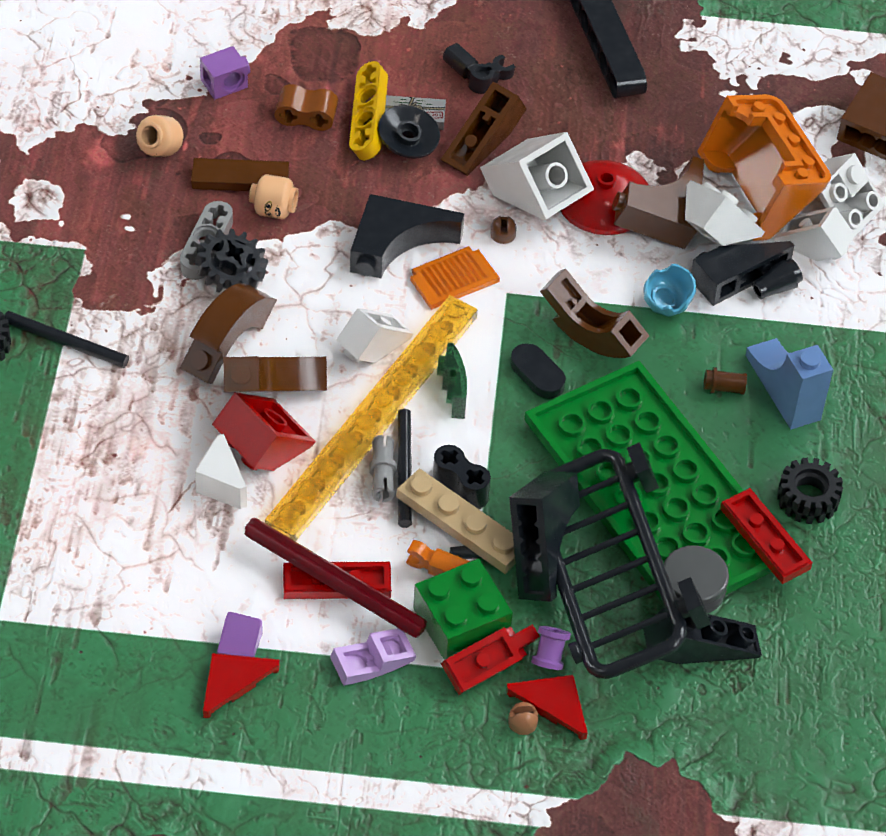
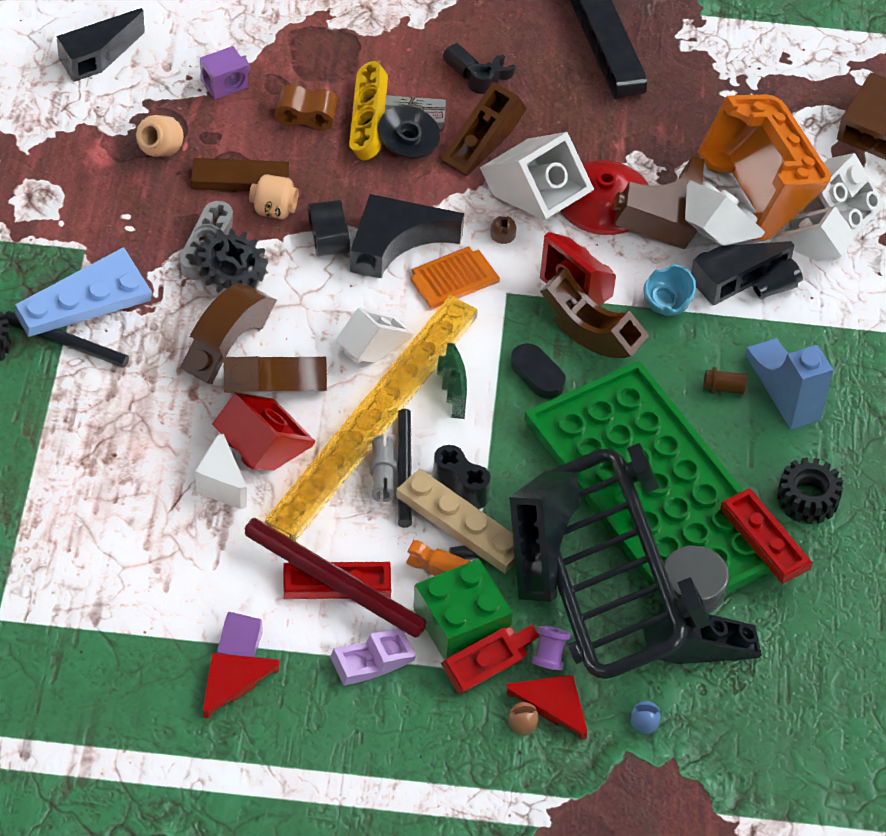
(89, 293): none -> light blue wing
(98, 45): none -> black slope
(328, 228): none -> black axle
(591, 275): none -> red slope
(645, 717): none -> medium blue hinge

